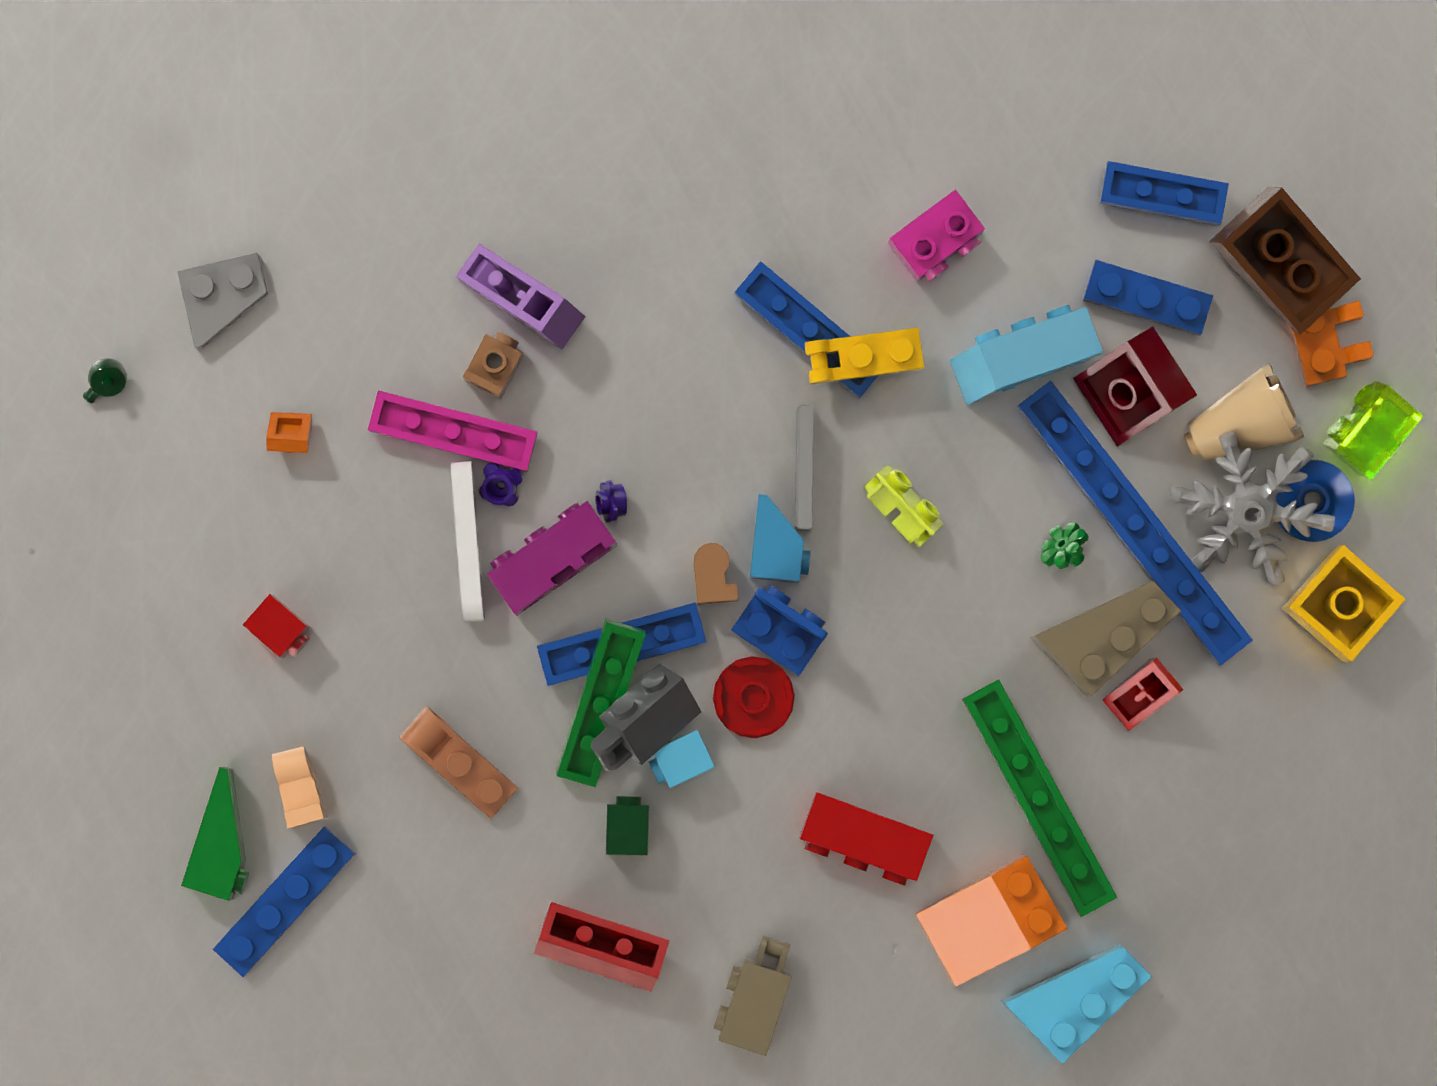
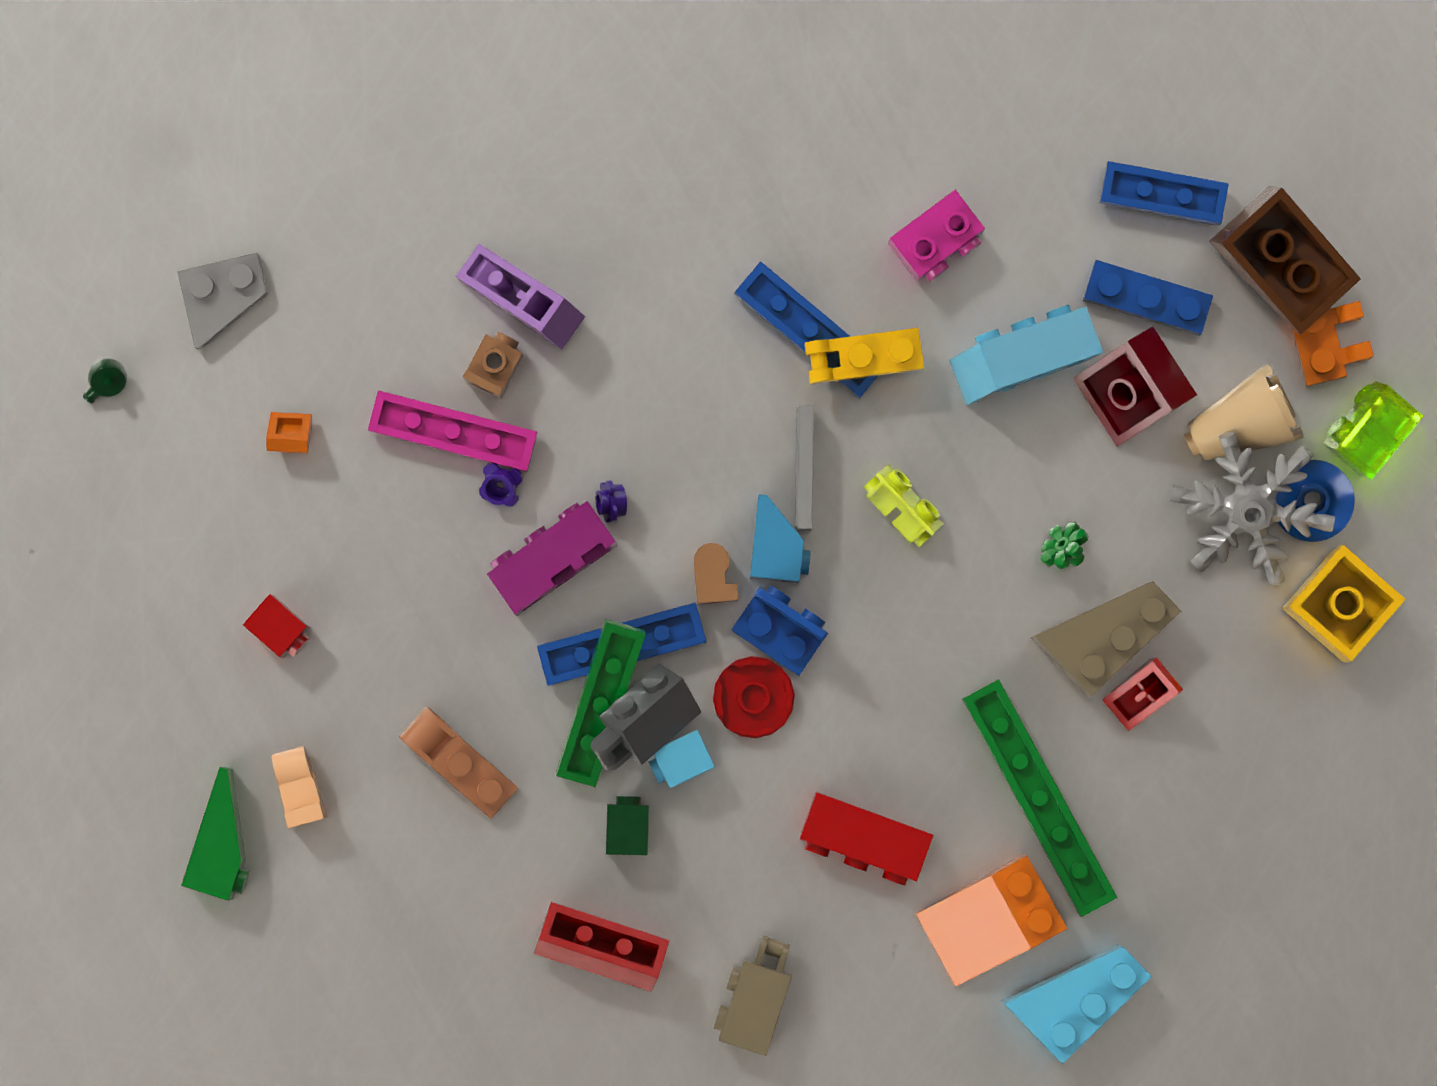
(284, 901): blue plate -> none
(467, 541): white beam -> none
(1134, 522): blue plate -> none

